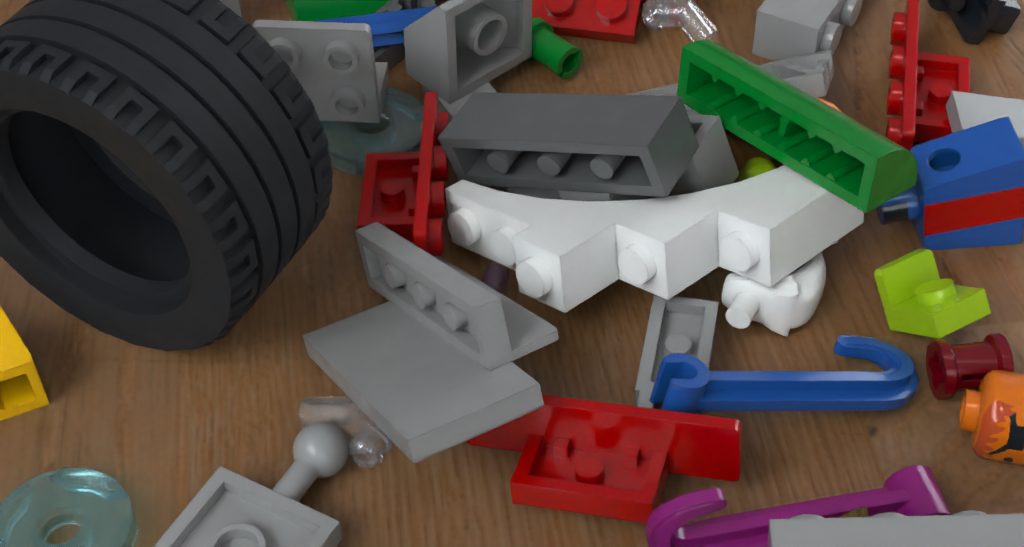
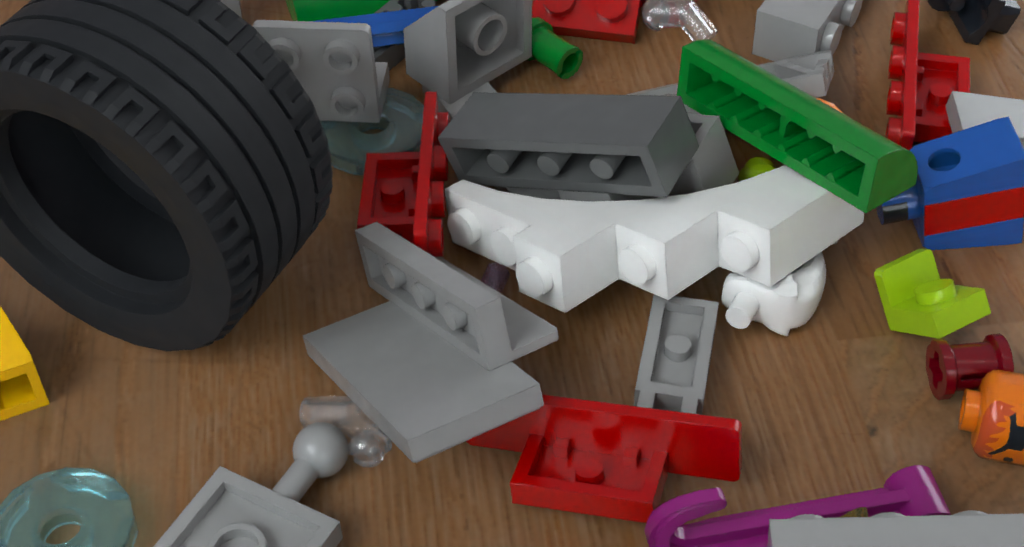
(690, 387): blue piece -> none

